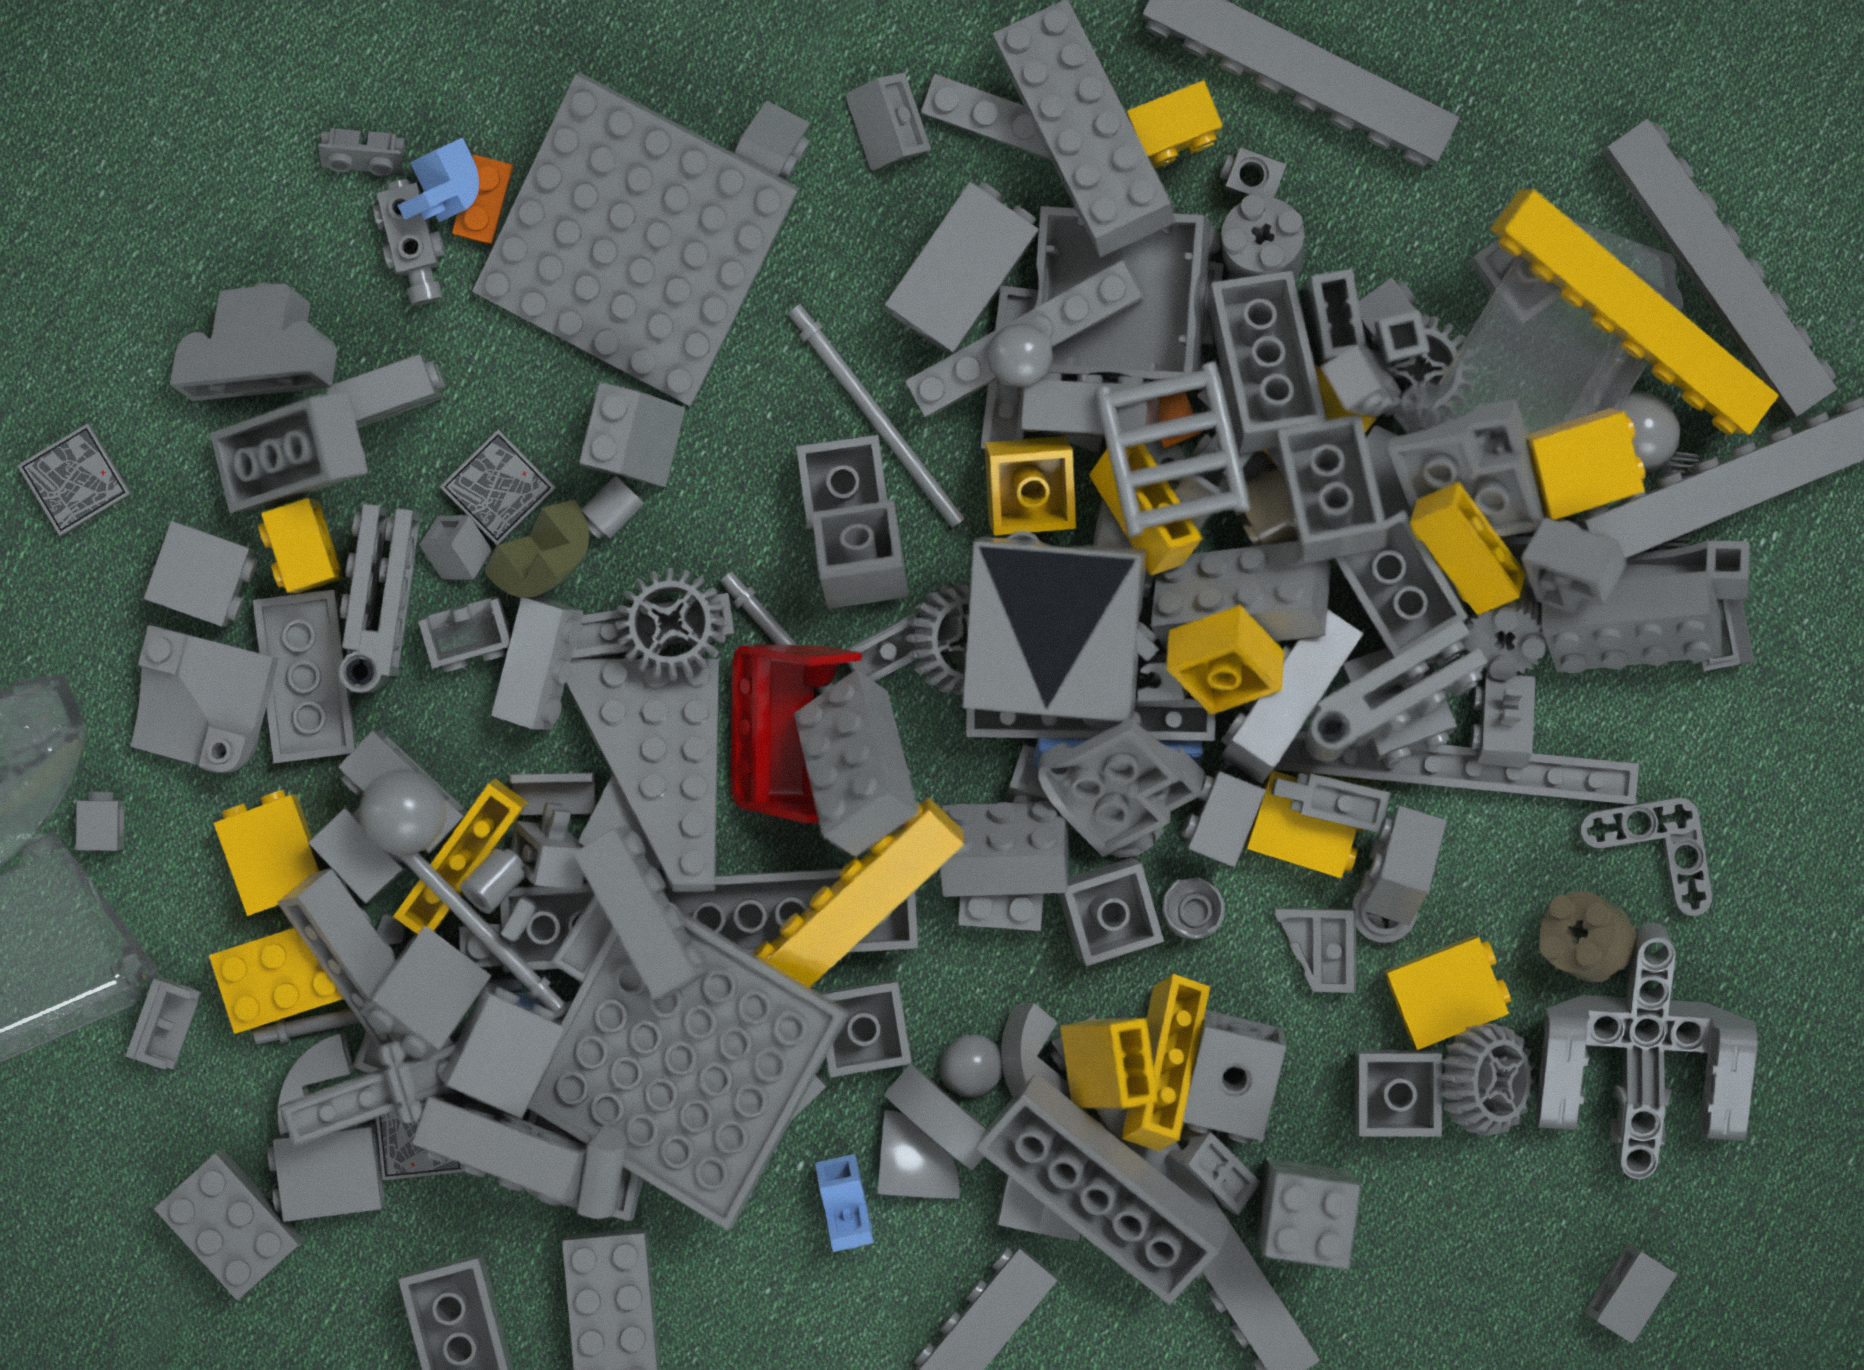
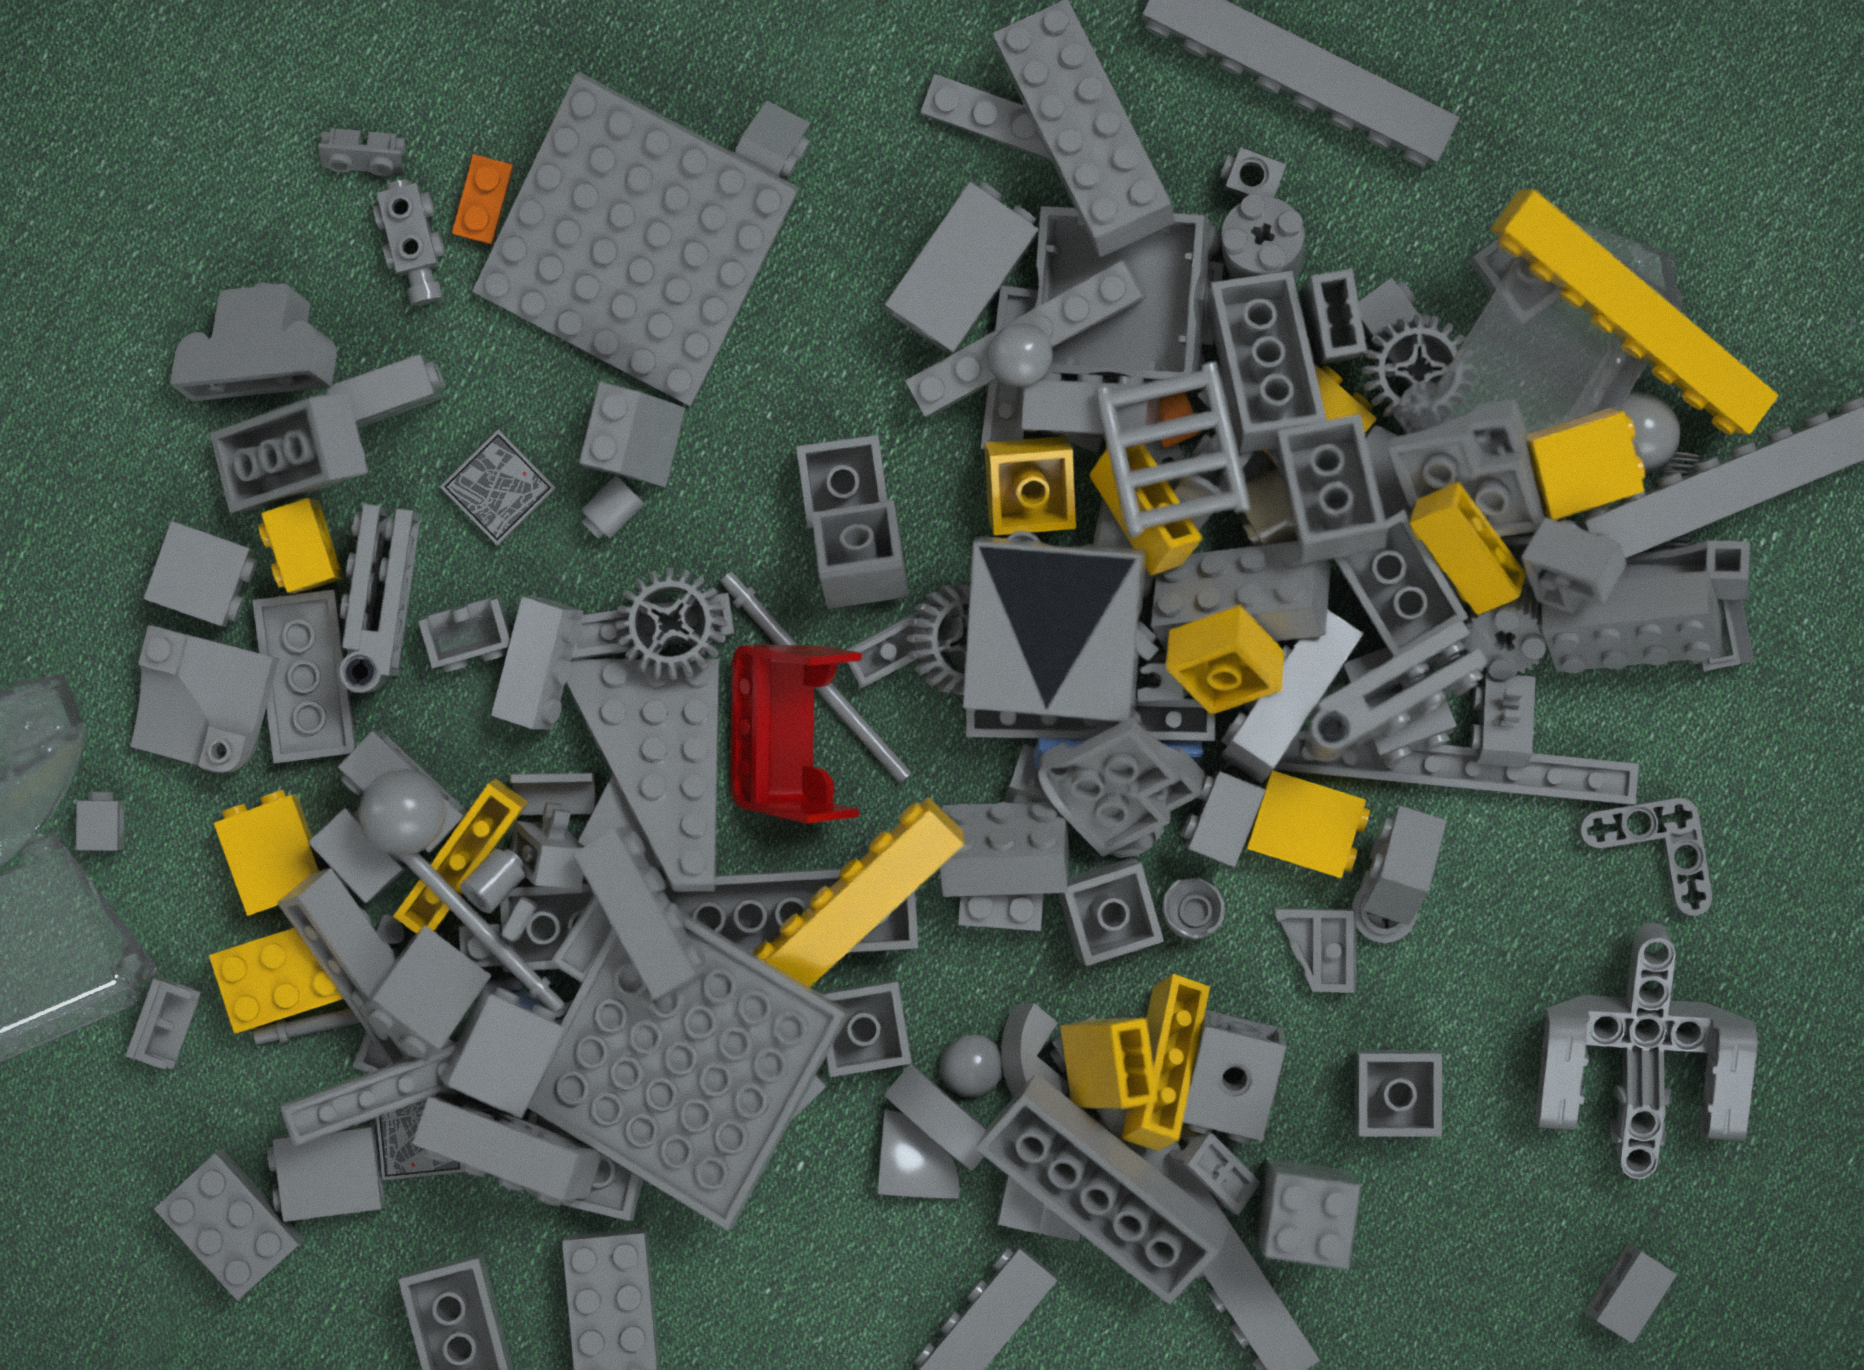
(74, 479): tile -> none
(321, 1062): light grey brick -> none
(400, 1082): light grey axle -> none
(448, 183): light blue brick -> none
(455, 547): light grey panel -> none
(546, 556): olive brick -> none
(602, 1173): light grey brick -> none
(812, 332): light grey bar -> none
(844, 1203): light blue brick -> none
(855, 763): light grey brick -> none
(887, 120): light grey panel -> none
(1176, 123): yellow brick -> none
(1335, 801): light grey hinge -> none
(1362, 381): light grey brick -> none
(1401, 336): light grey brick -> none
(1448, 991): yellow brick -> none
(1487, 1079): light grey gear -> none
(1587, 936): dark tan brick -> none
(1720, 269): light grey brick -> none

